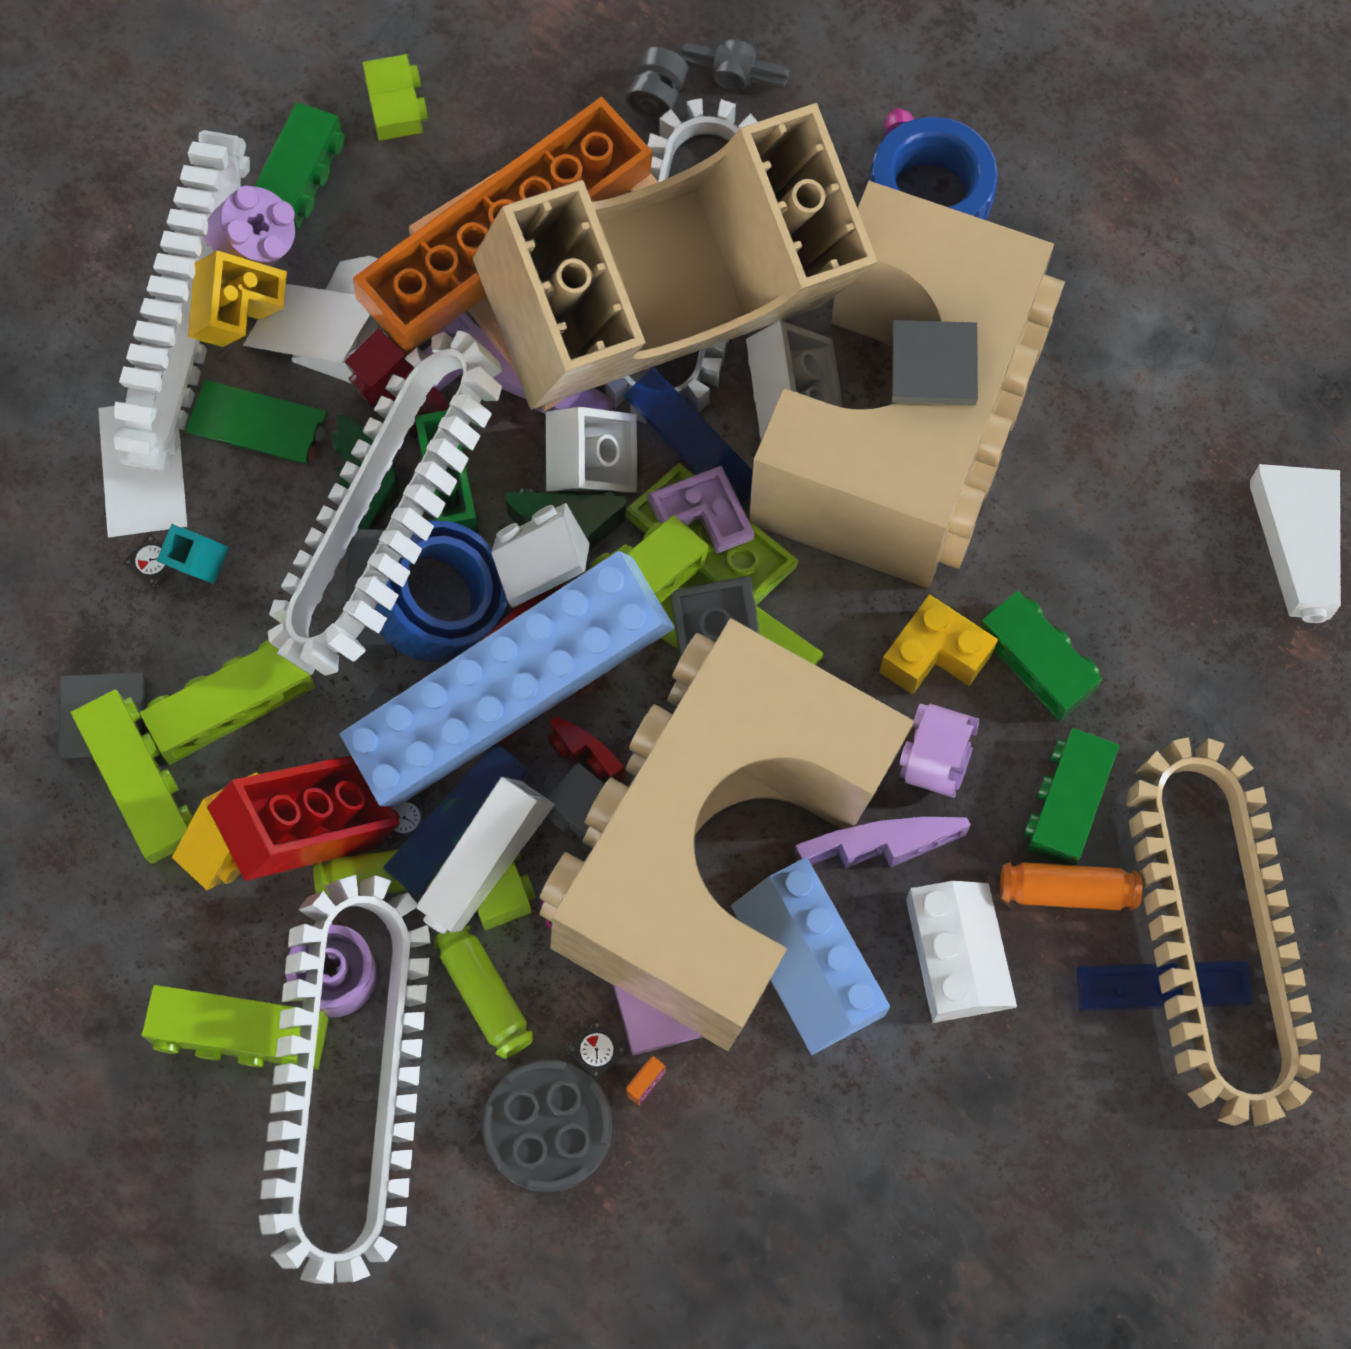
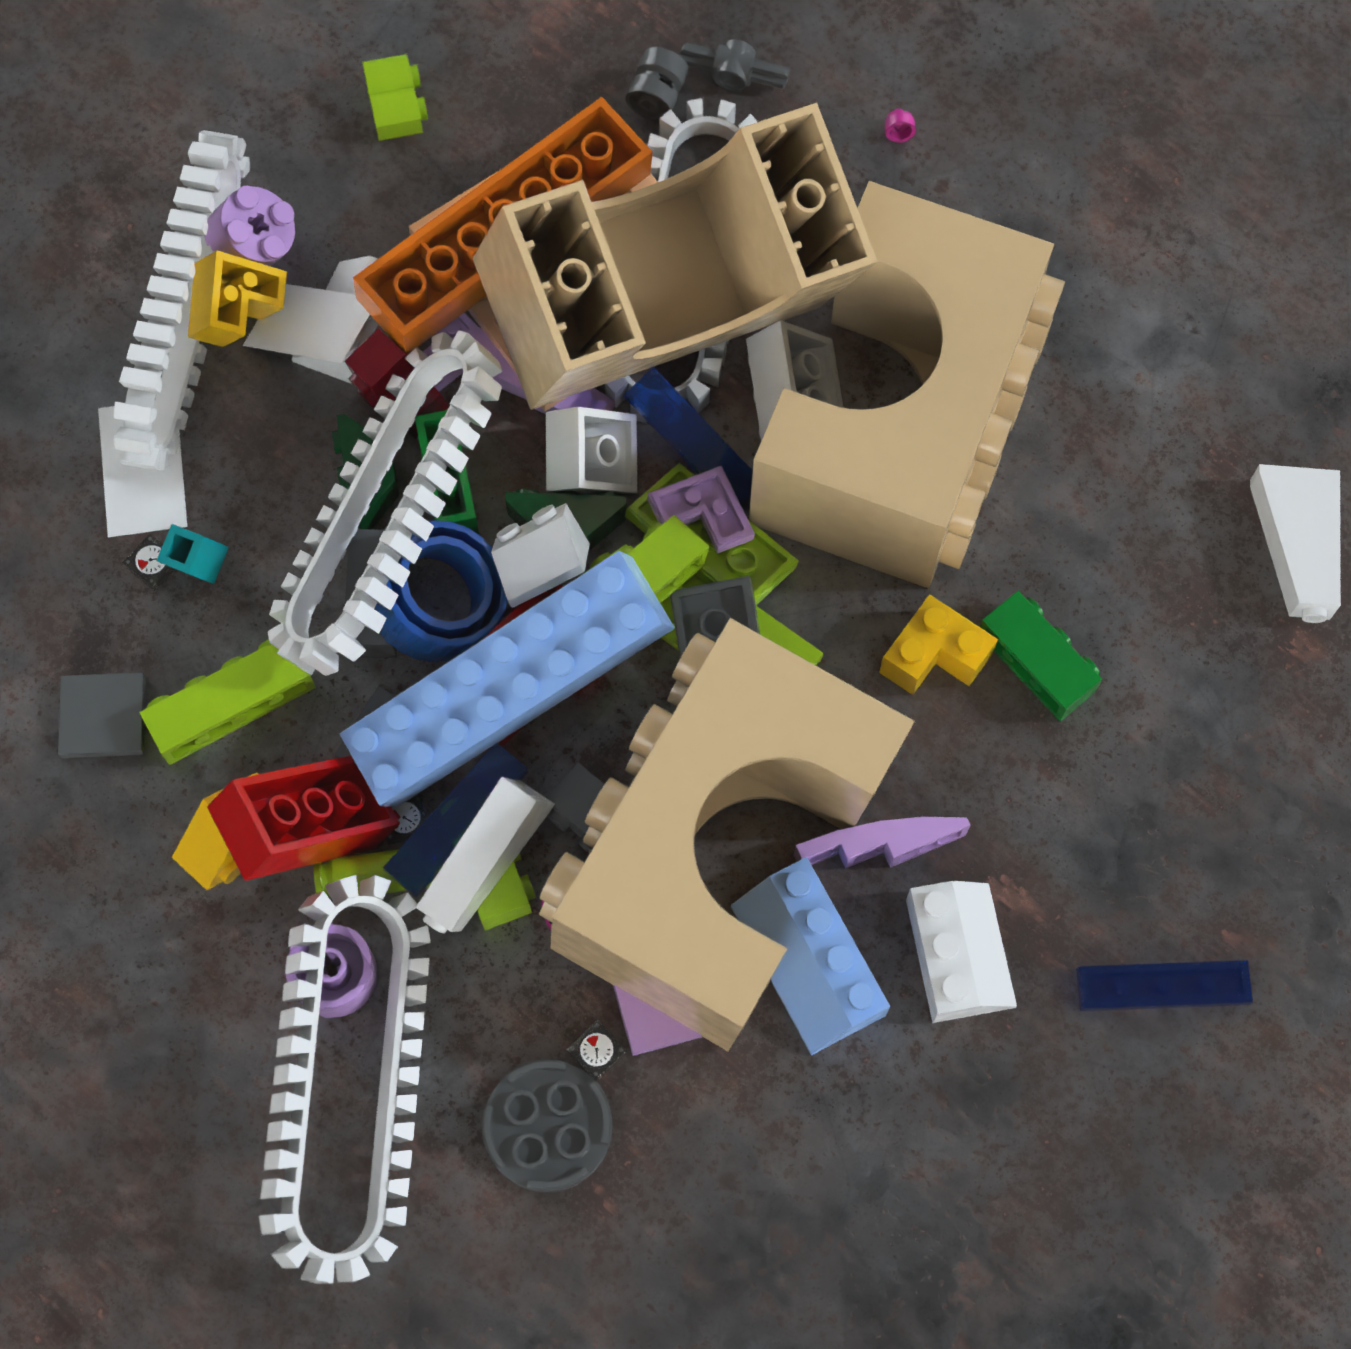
(133, 774): lime brick -> none
(221, 1026): lime brick -> none
(257, 422): green piece -> none
(302, 158): green brick -> none
(483, 991): lime axle -> none
(578, 744): red slope -> none
(645, 1080): orange tile -> none
(934, 362): dark grey tile -> none
(939, 749): lavender brick -> none
(943, 144): blue tyre -> none
(1070, 797): green brick -> none
(1070, 886): orange axle -> none
(1156, 770): tan piece -> none

